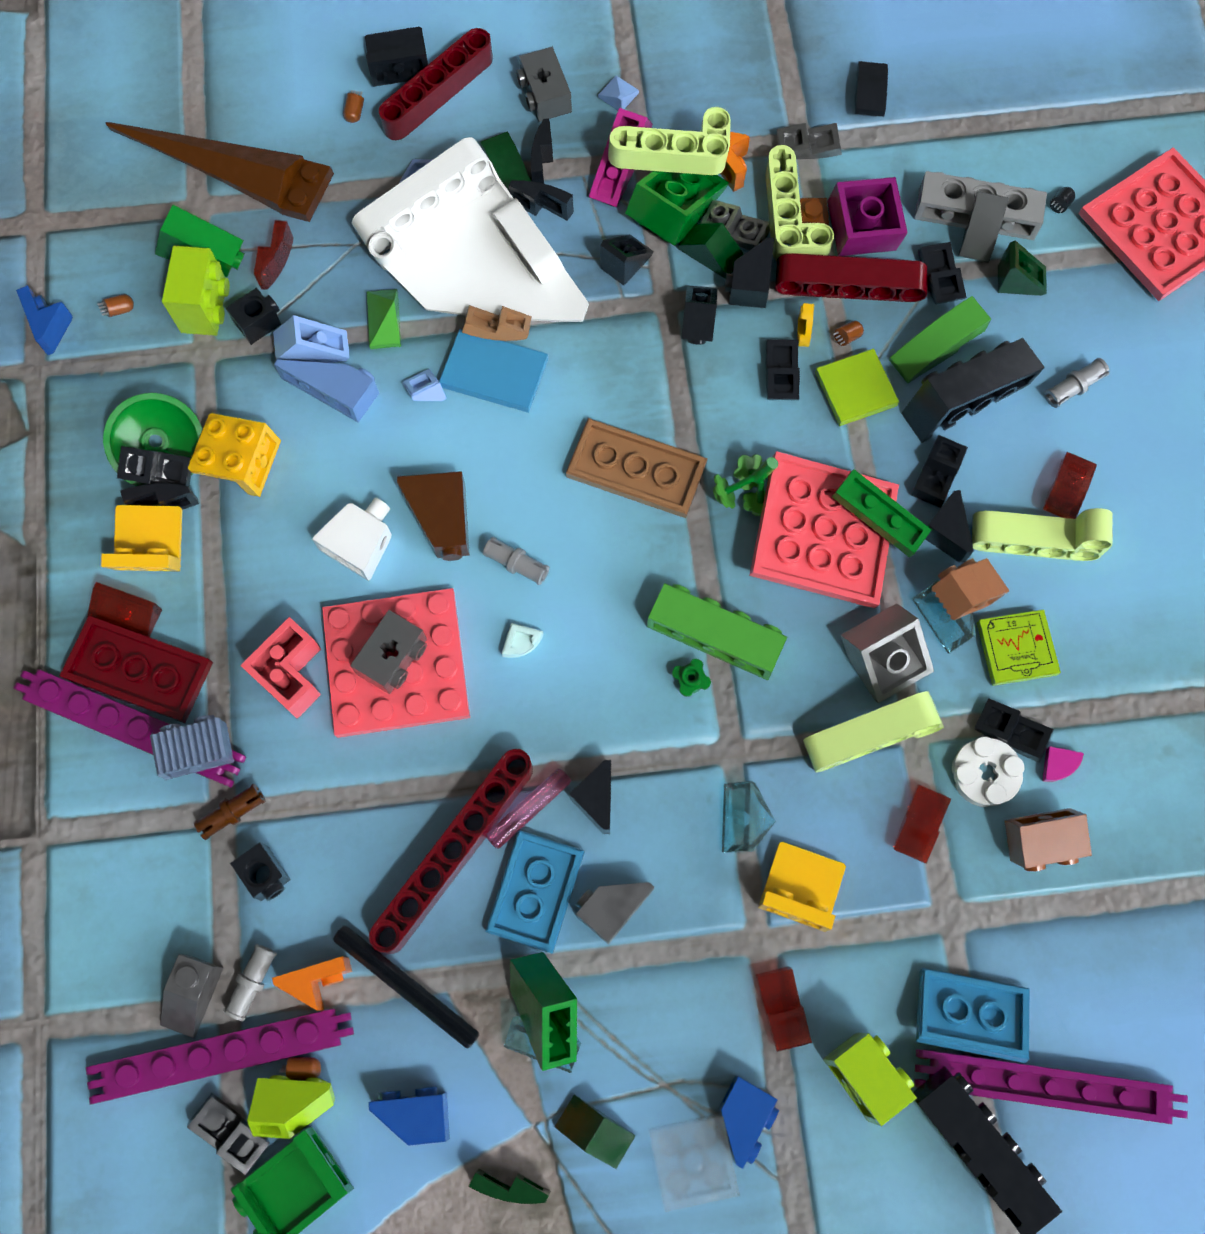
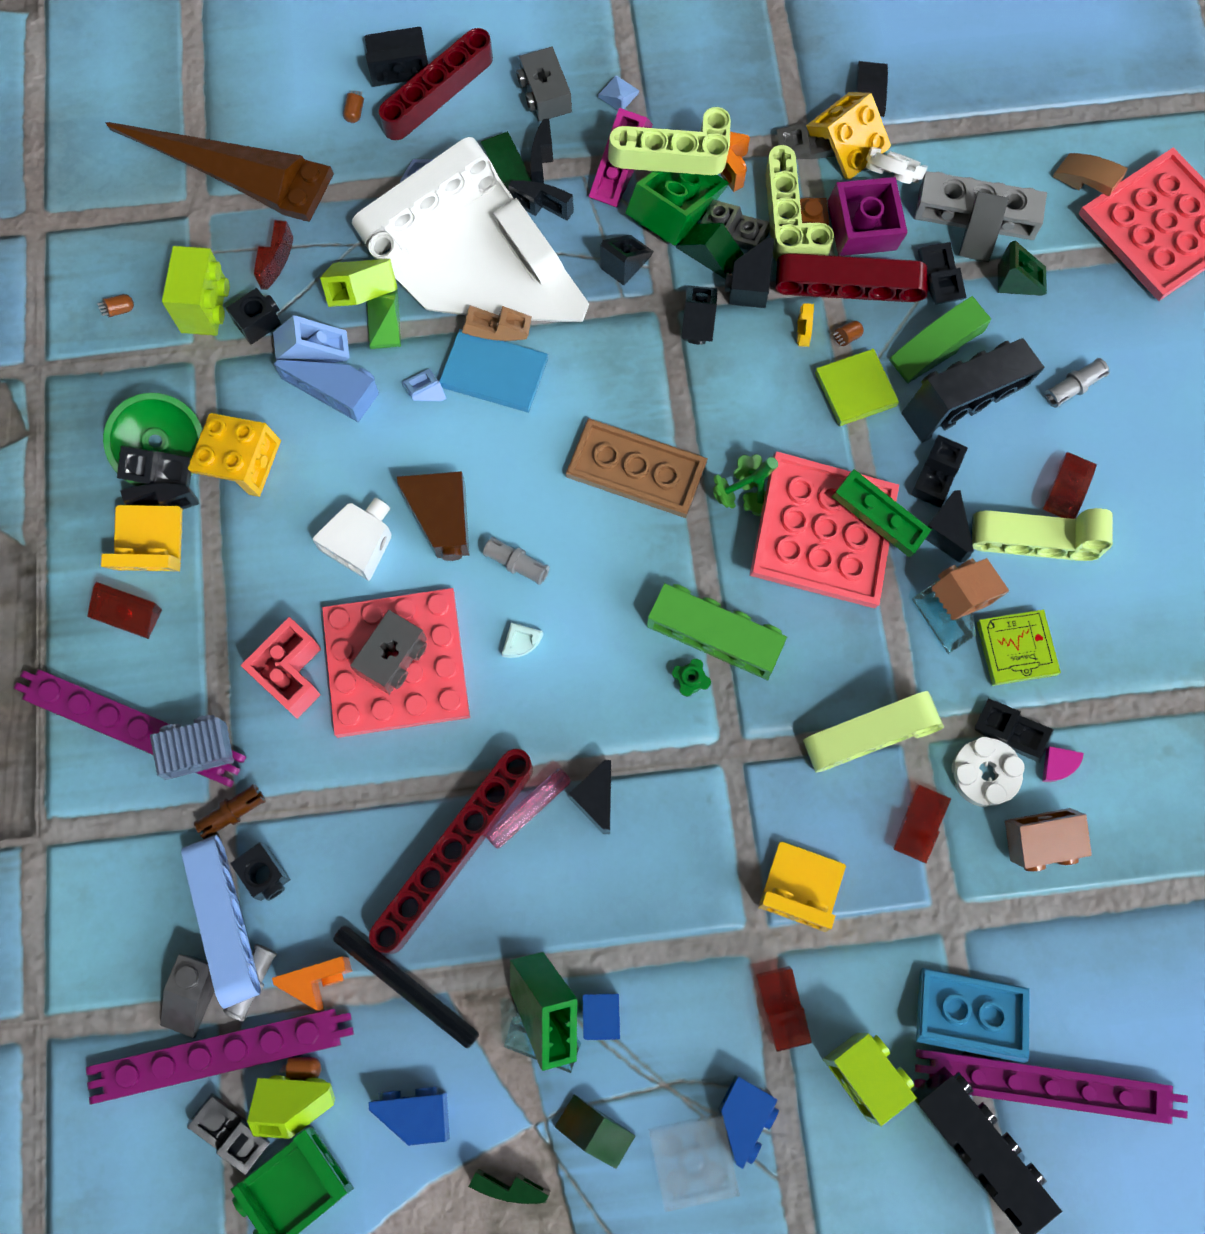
(45, 321): blue slope -> none
(136, 669): dark red plate -> none
(191, 231): green slope -> none
(220, 922): none -> light blue beam
(357, 281): none -> lime slope
(535, 892): dark azure tile -> none
(601, 1017): none -> blue panel
(611, 907): flat silver slope -> none
(744, 817): clear light blue slope -> none
(782, 370): black slope -> none
(852, 129): none -> yellow bracket
(888, 652): light grey slope -> none
(905, 168): none -> white plate
(1062, 200): black piece -> none
(1090, 170): none -> medium nougat slope

